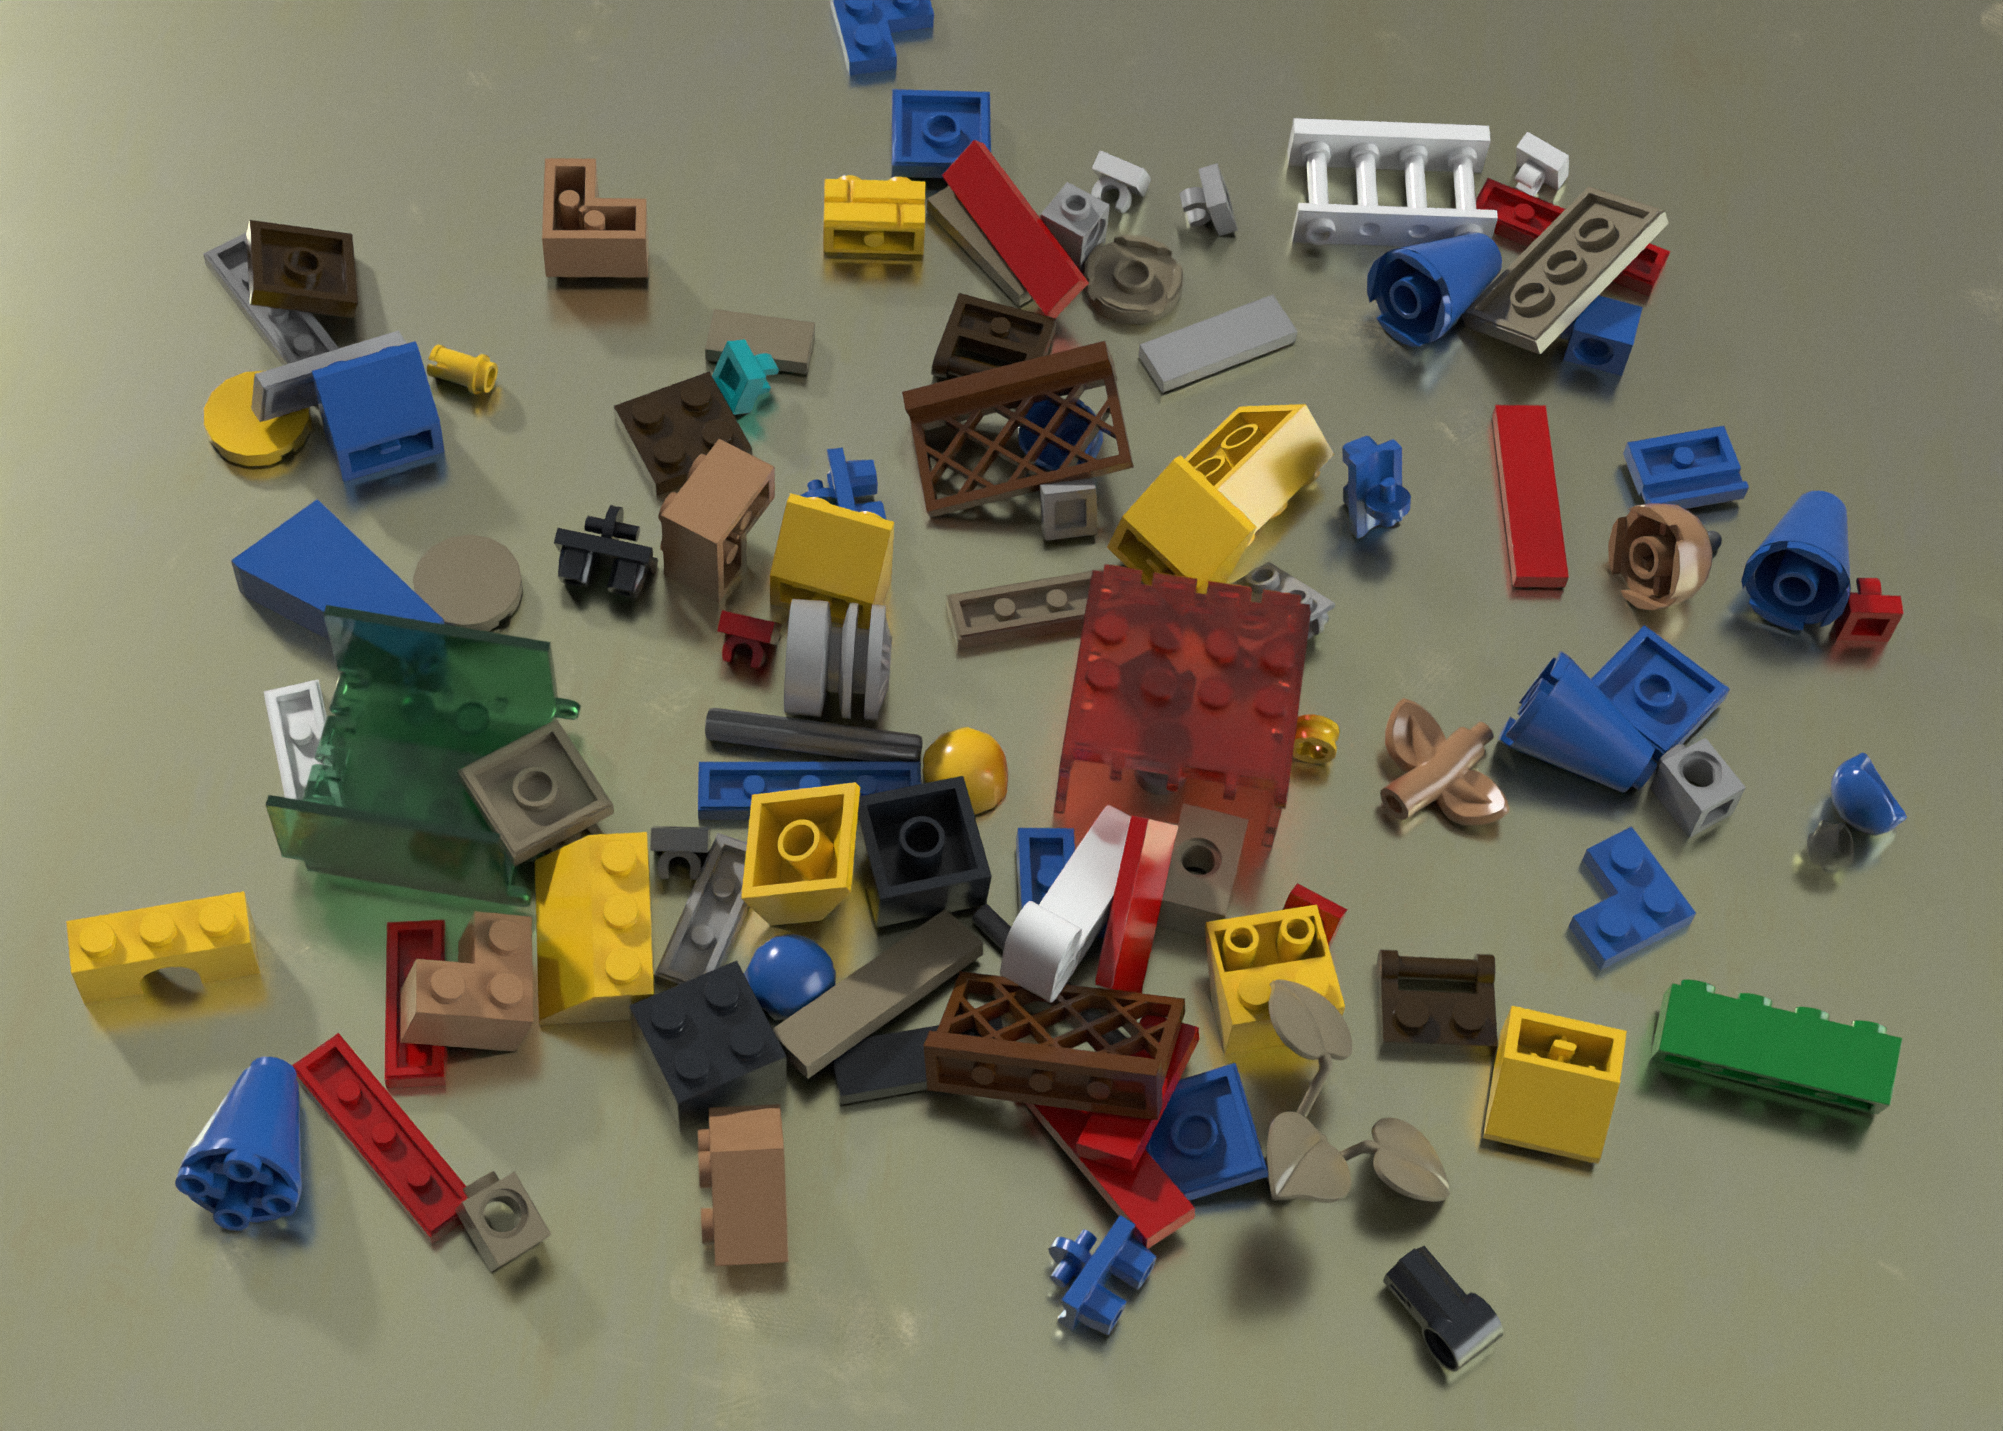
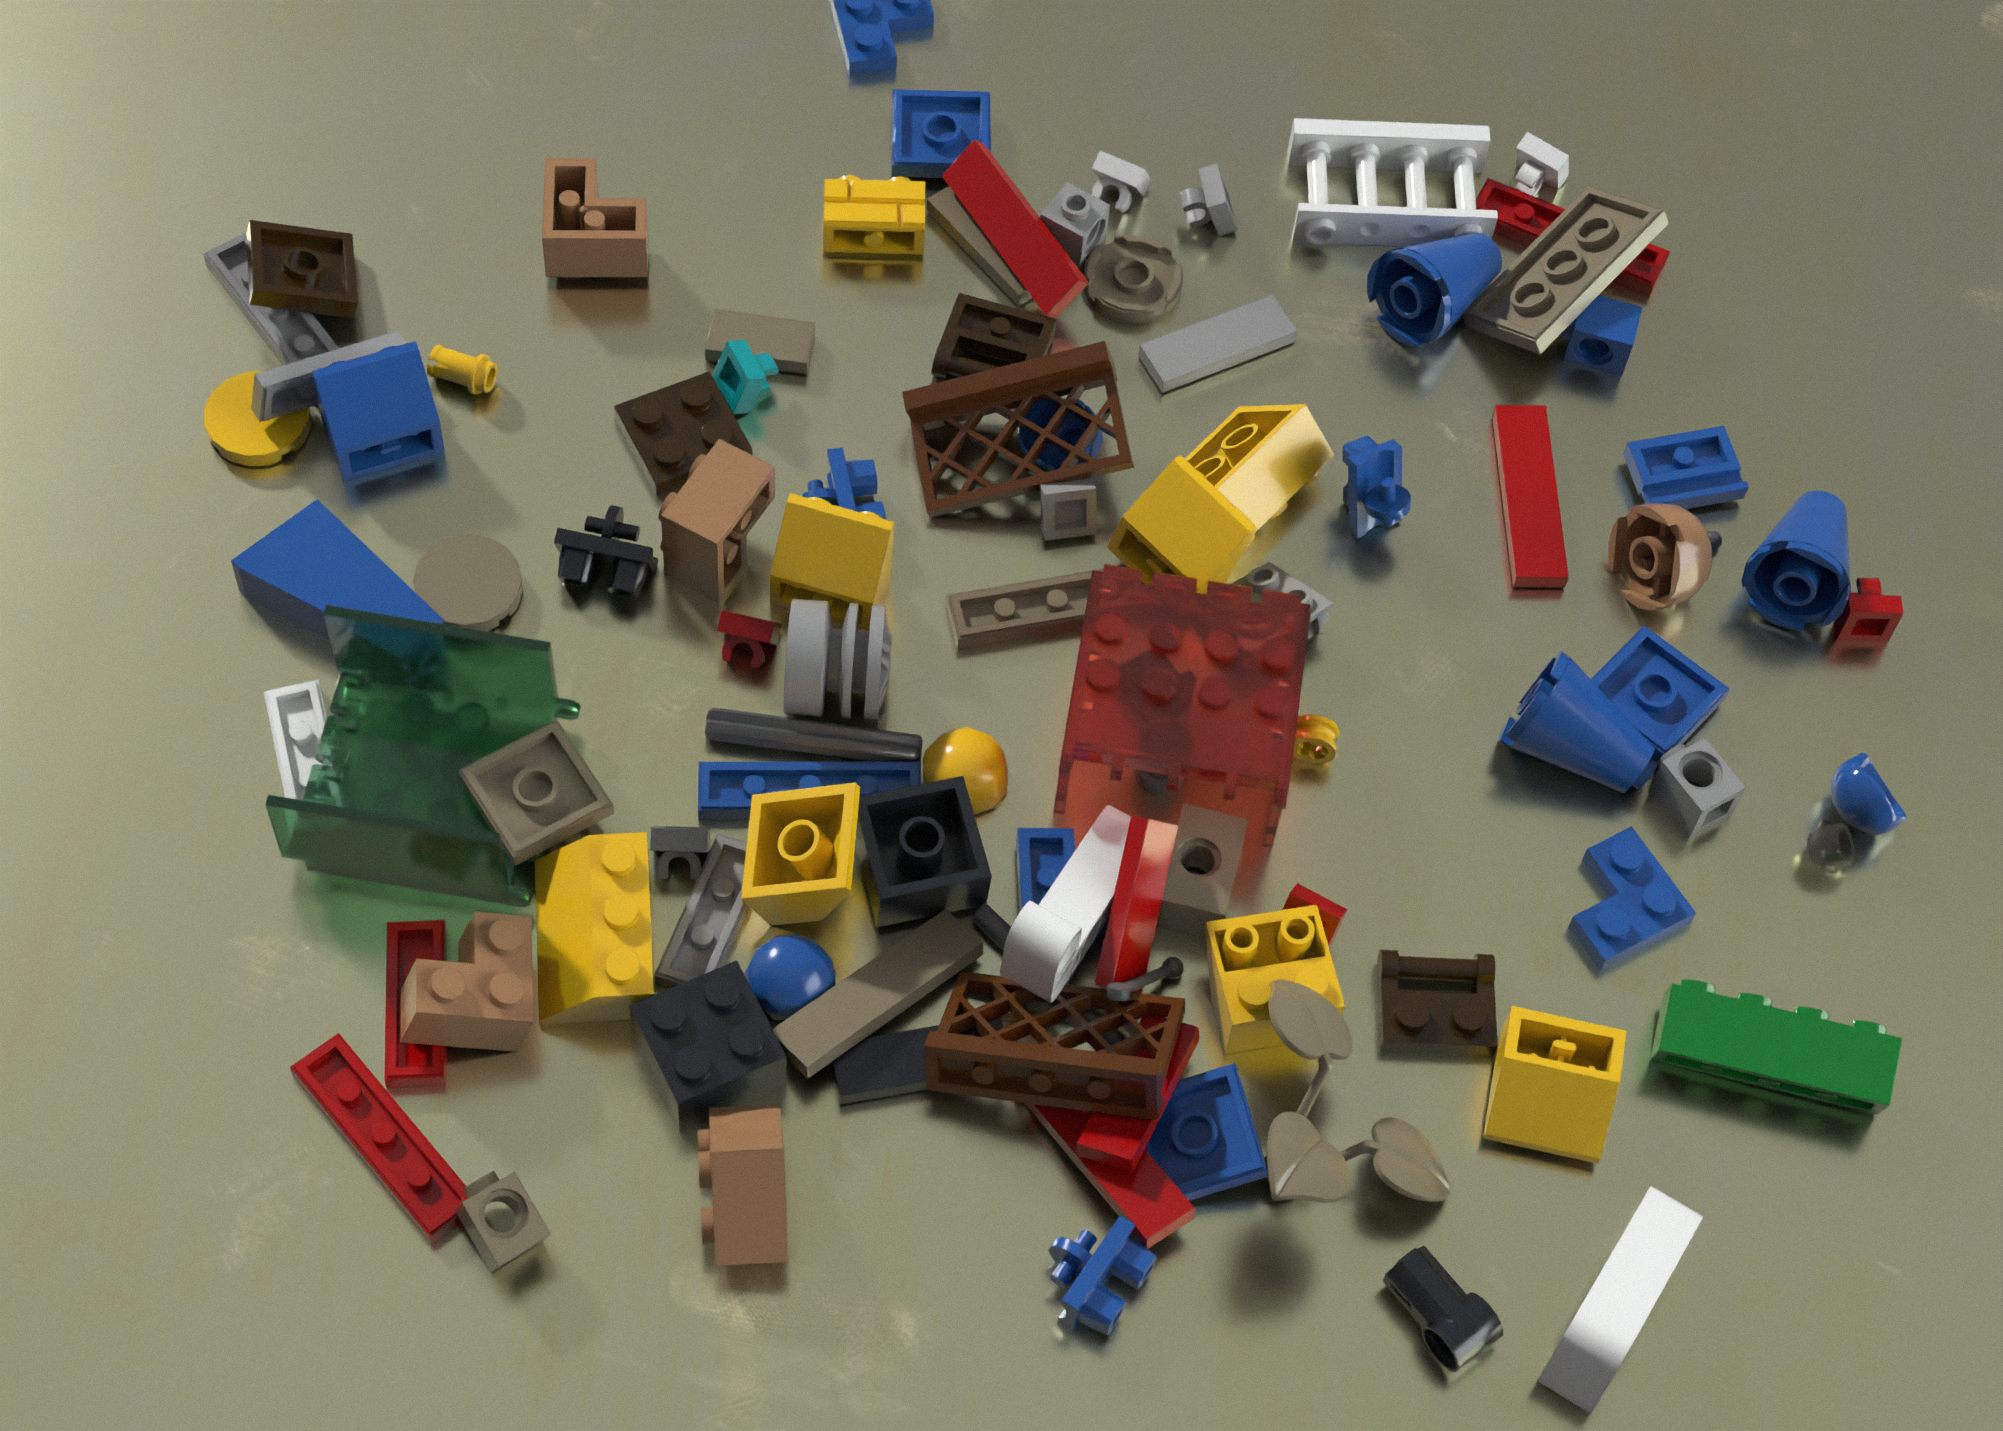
(202, 934): yellow arch -> none
(249, 1150): blue cone -> none
(1171, 968): none -> dark grey hinge
(1439, 768): medium nougat plant -> none
(1620, 1300): none -> white beam

